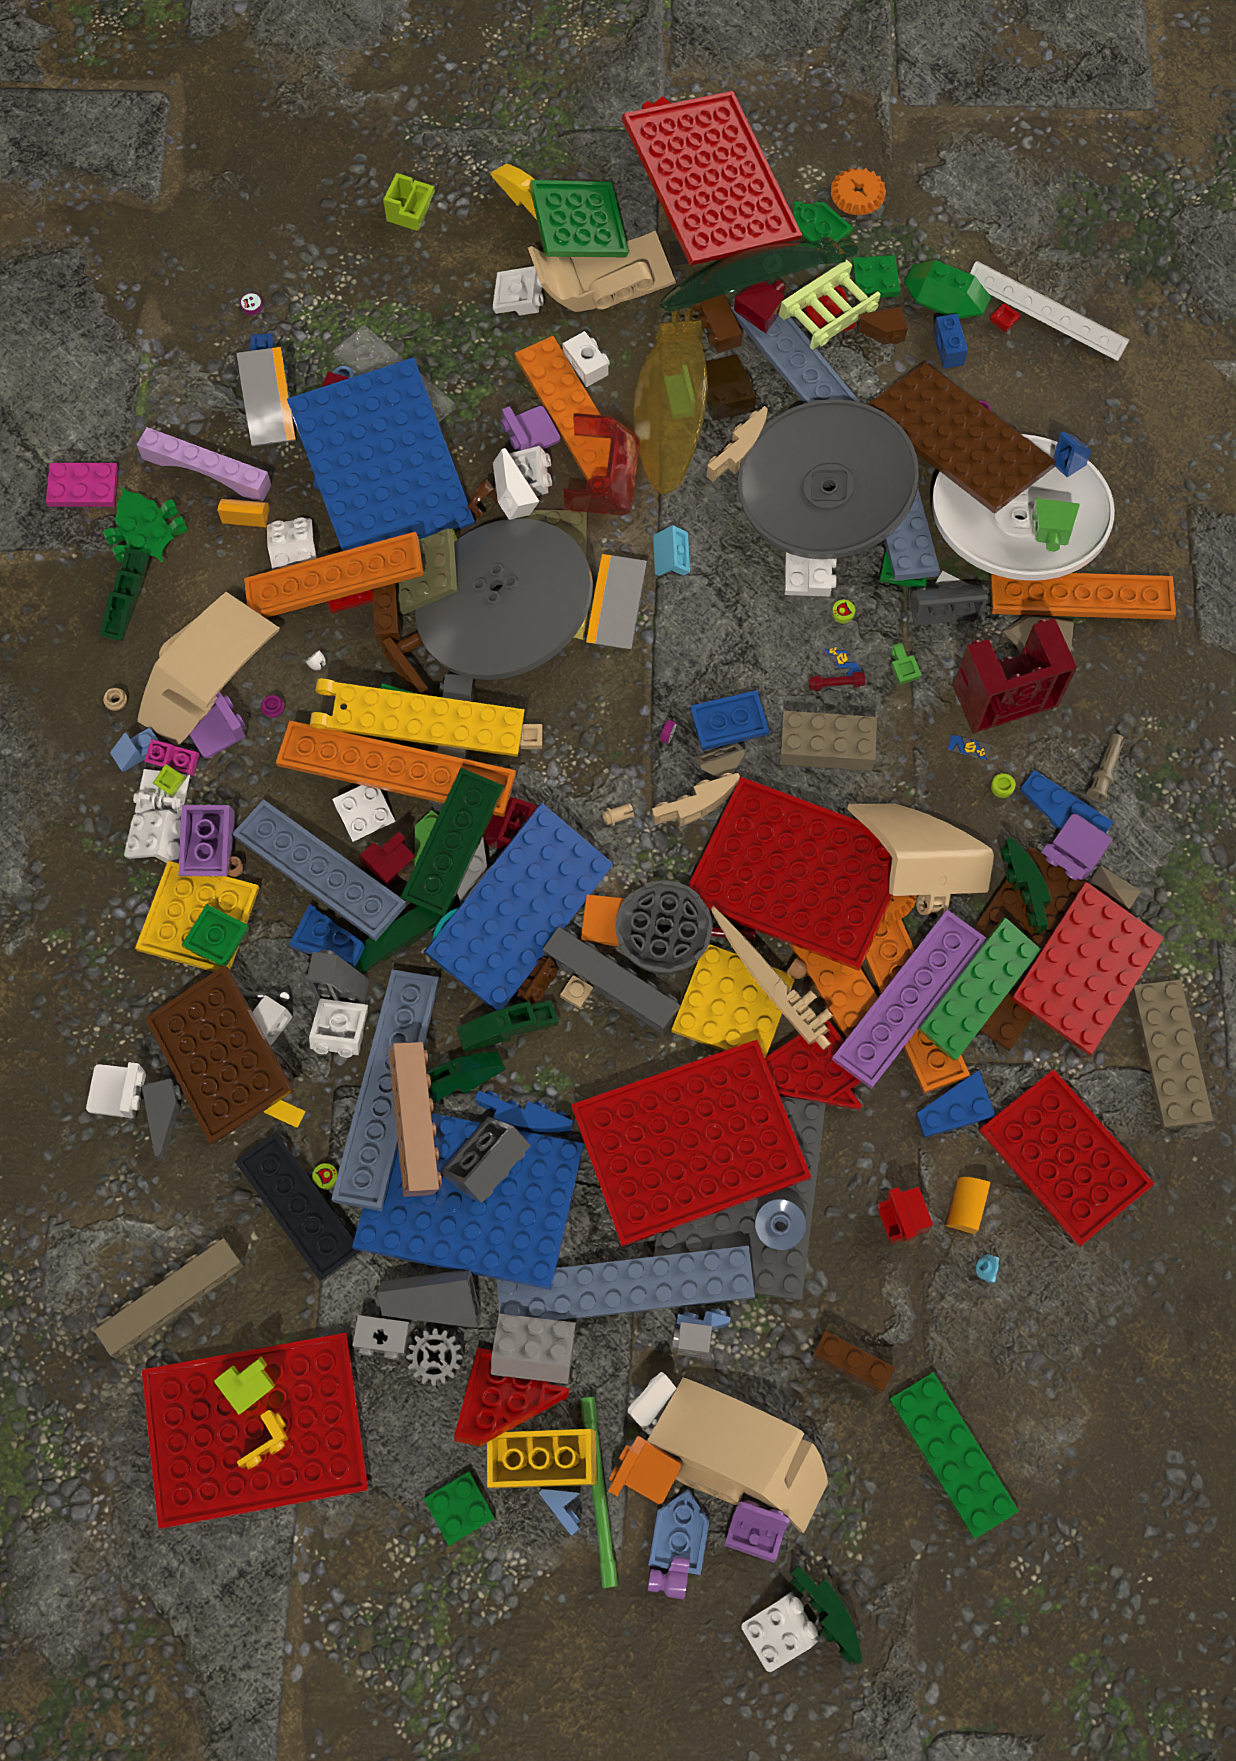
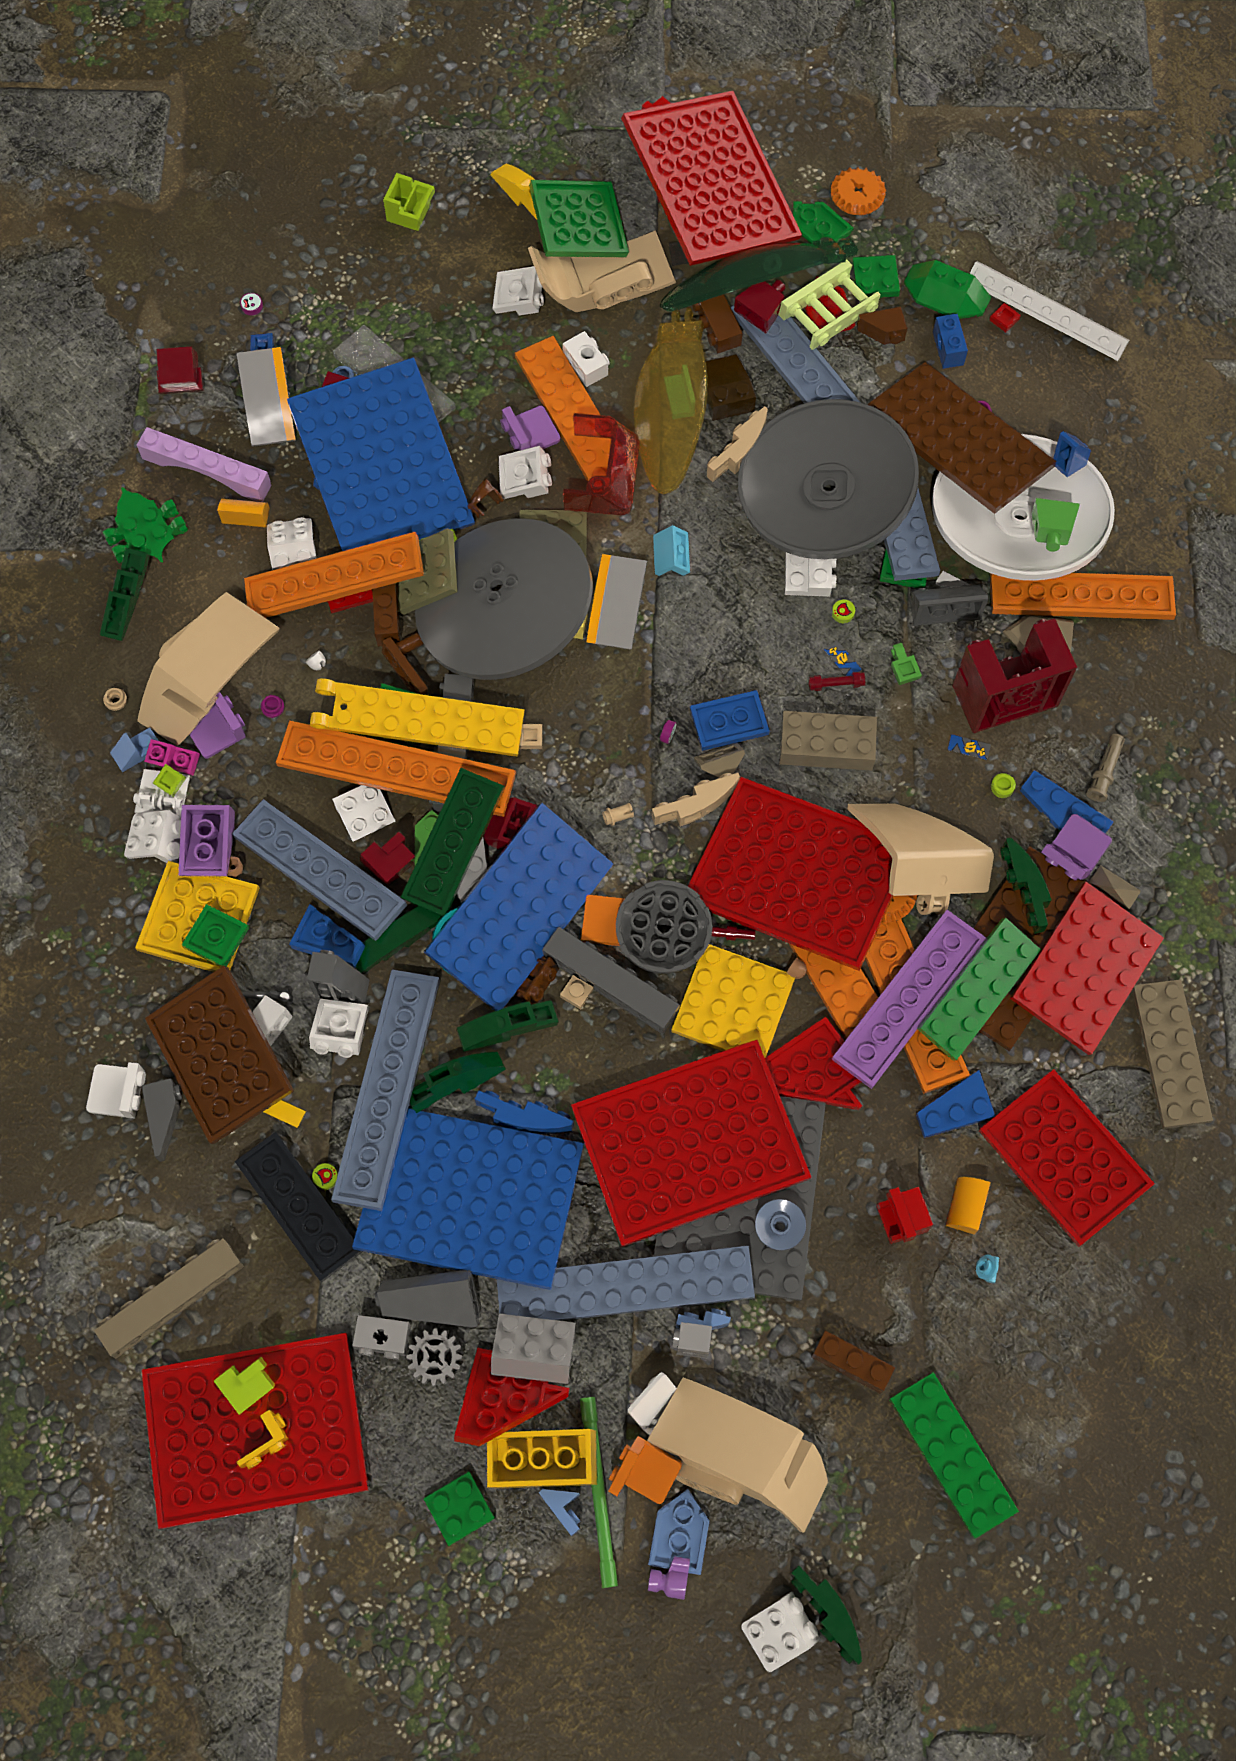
(82, 485): dark pink plate -> none
(178, 370): none -> dark red plate
(413, 1119): medium nougat brick -> none
(485, 1159): dark grey slope -> none
(512, 489): white slope -> none
(756, 1530): medium lavender bracket -> none
(789, 1003): tan piece -> none

